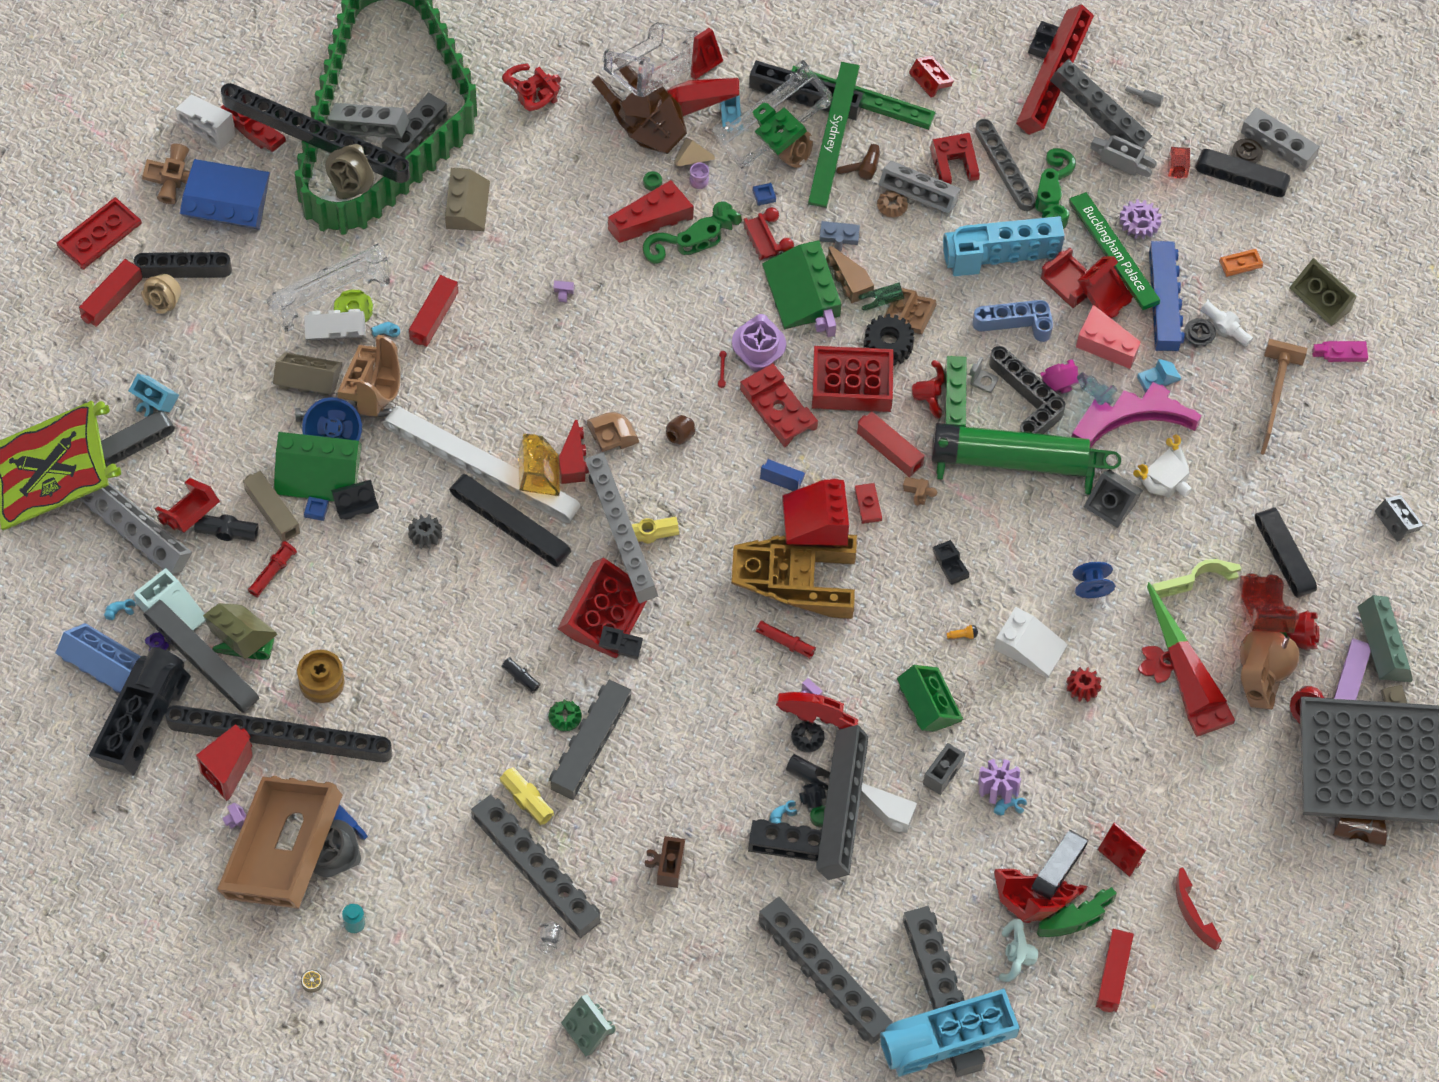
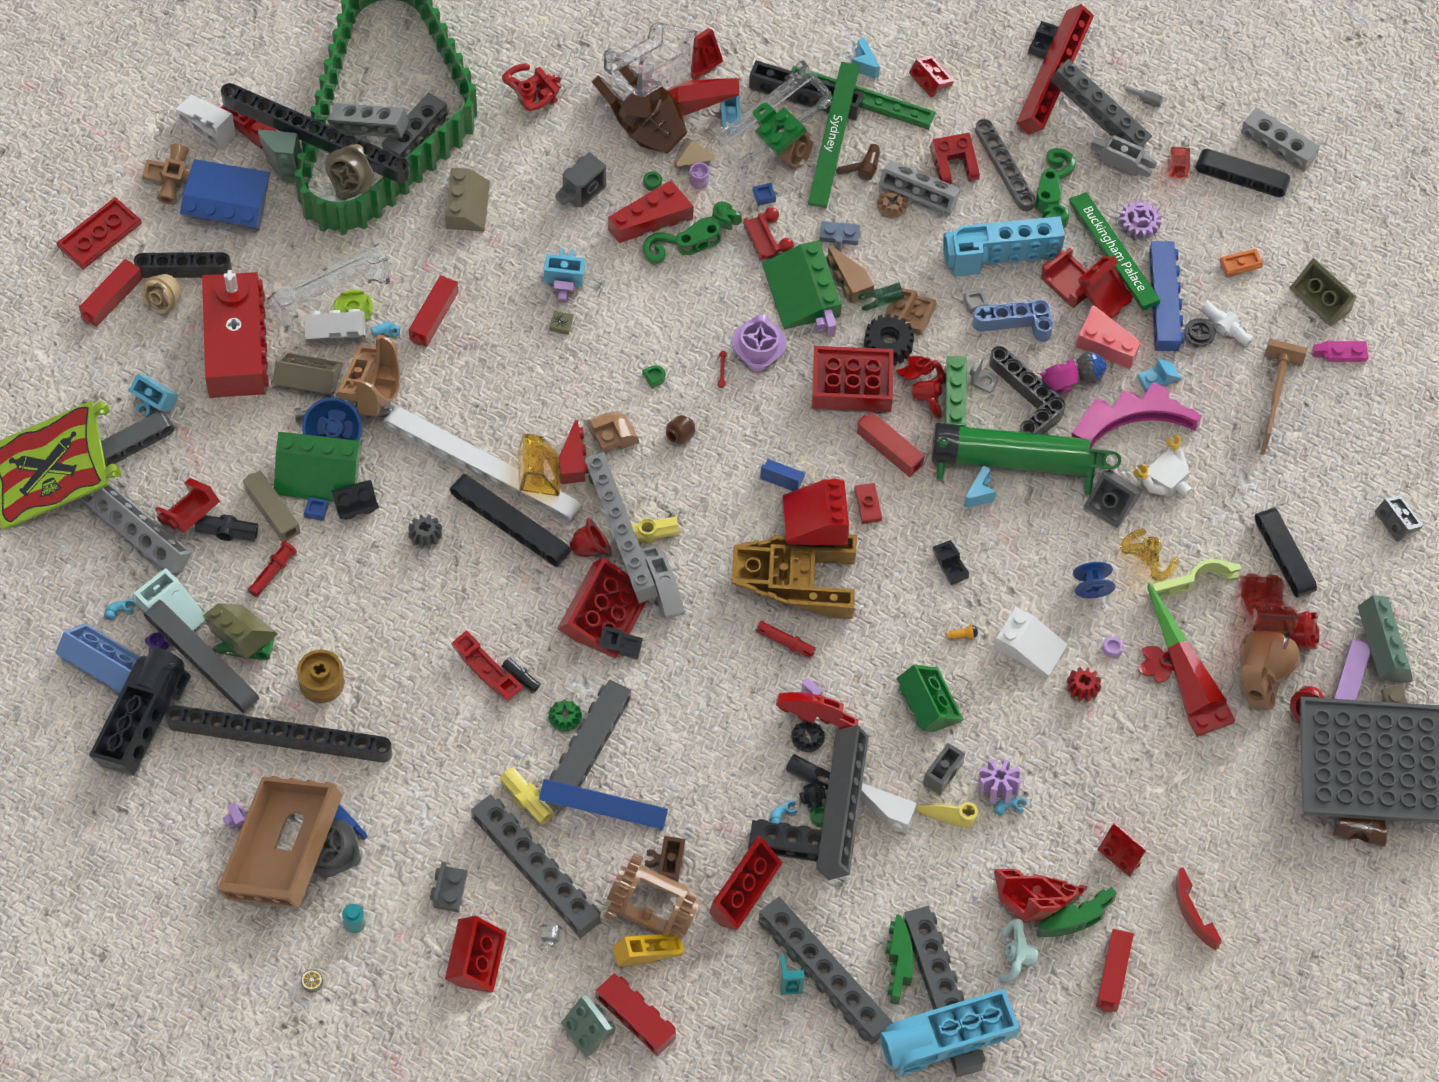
(226, 760): red slope -> none
(234, 334): none -> red piece
(281, 152): none -> sand green slope
(449, 888): none -> dark grey bracket
(475, 954): none -> red slope
(485, 667): none -> red slope
(561, 322): none -> olive tile
(564, 268): none -> medium azure brick
(582, 181): none -> dark grey hinge
(590, 541): none -> red piece
(603, 803): none -> blue slope
(625, 886): none -> medium nougat piece
(635, 1014): none -> red brick
(646, 949): none -> yellow slope
(654, 375): none -> green tile
(664, 581): none -> light grey slope
(745, 885): none -> red slope
(767, 389): red piece -> none
(790, 981): none -> teal panel
(866, 59): none -> medium azure slope
(901, 955): none -> green slope
(917, 366): none -> red plate
(920, 488): medium nougat piece -> none
(951, 814): none -> light yellow piece
(975, 299): none -> light grey tile
(979, 491): none -> medium azure slope
(1059, 864): beam -> none
(1091, 367): none -> piece
(1101, 392): clear light blue plate -> none
(1112, 647): none -> lavender tile
(1149, 553): none -> clear yellow piece
(1250, 146): dark brown gear -> none

